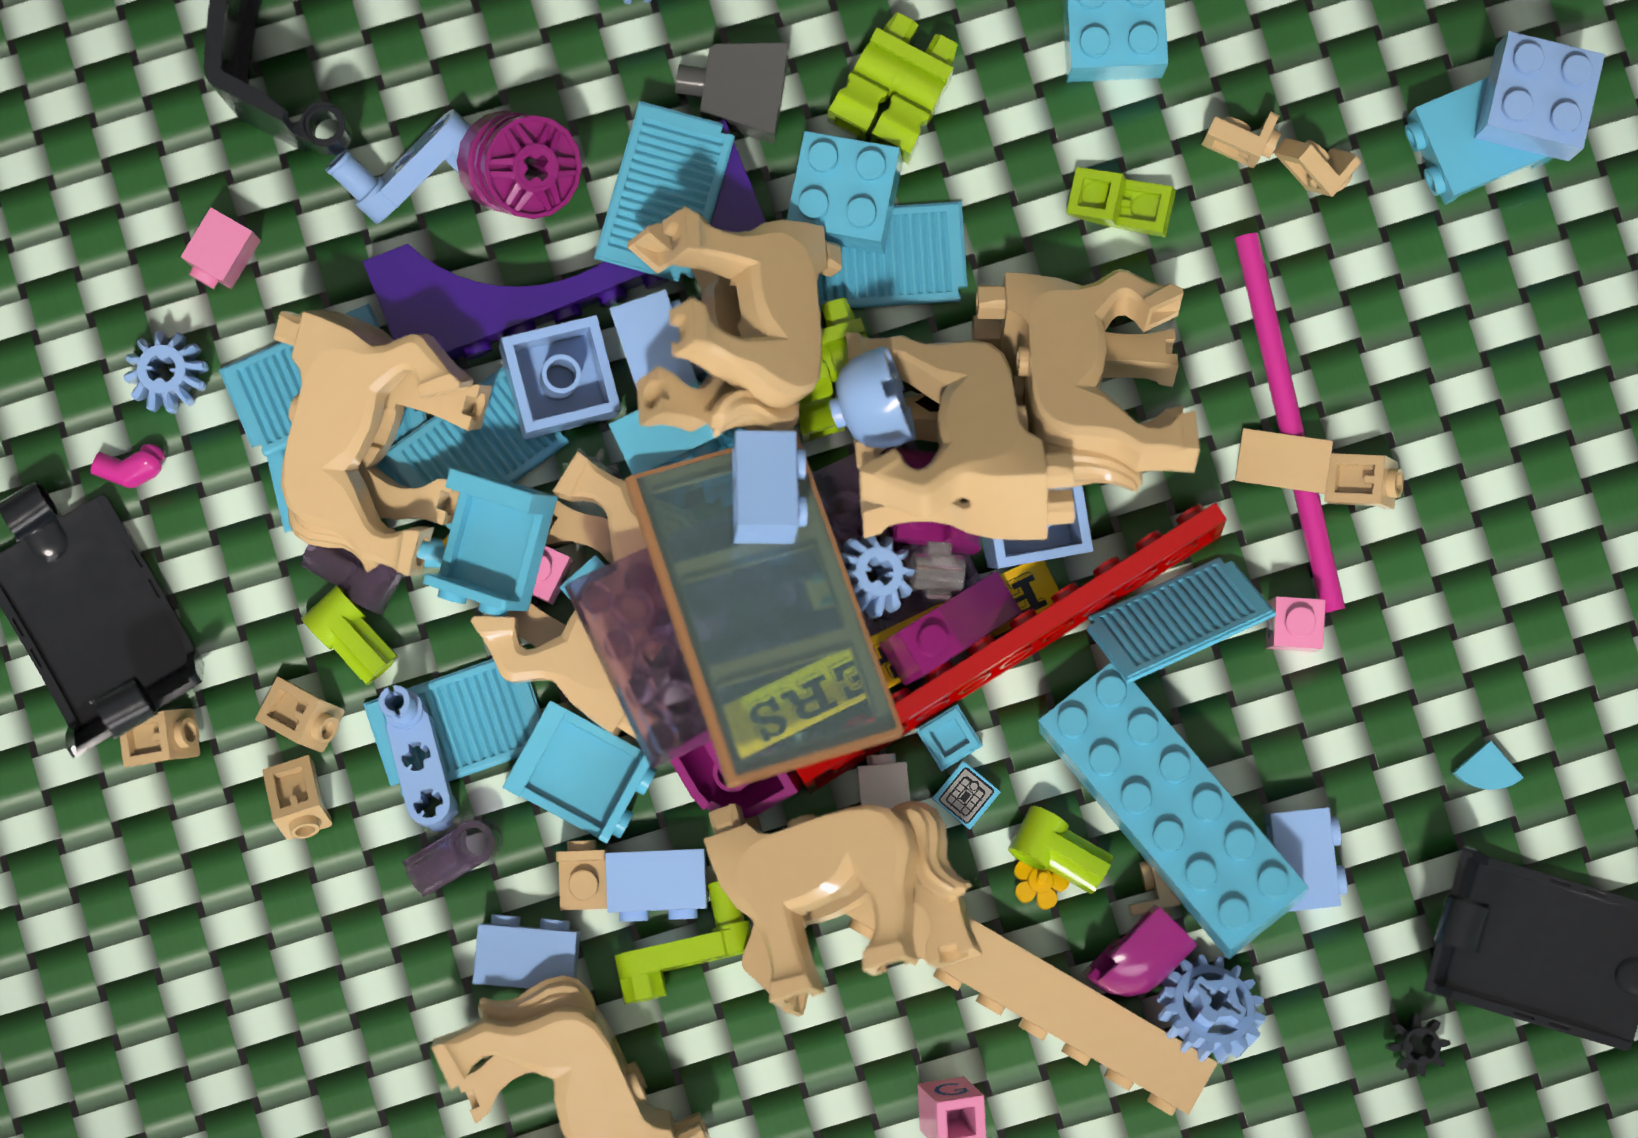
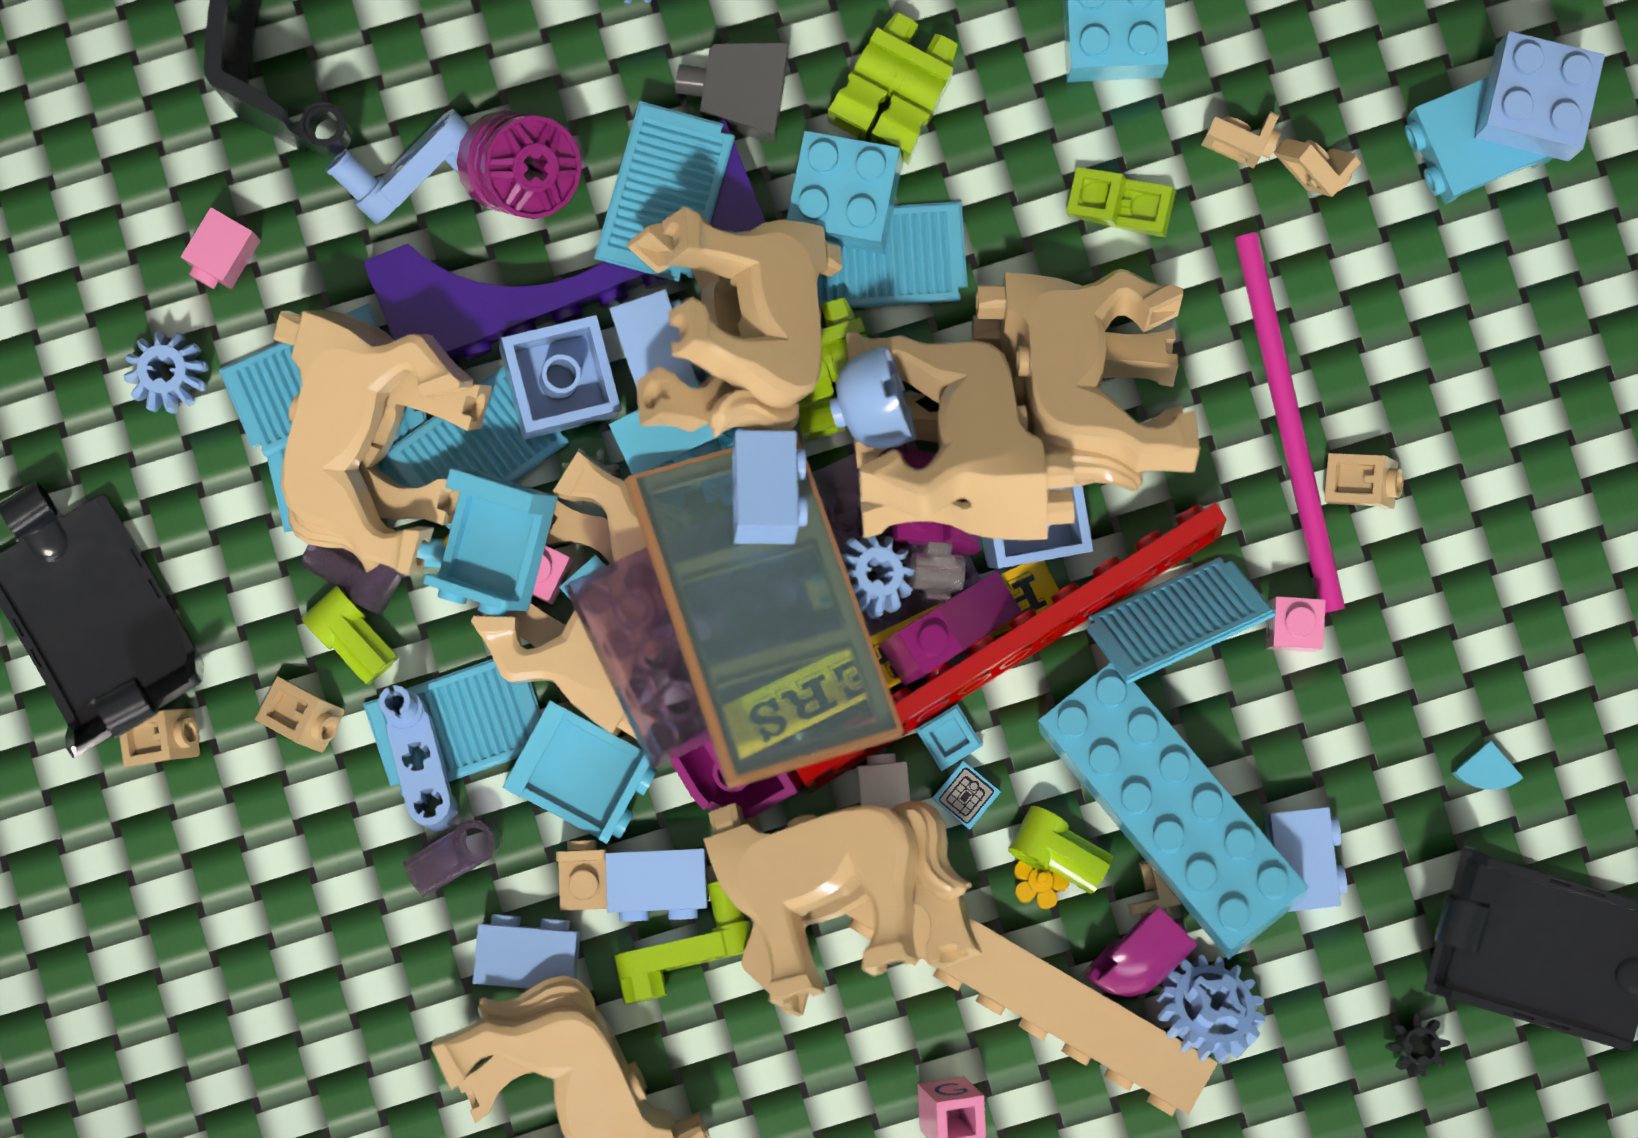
(131, 471): dark pink arm -> none
(296, 798): tan bracket -> none
(1284, 461): tan sticker -> none

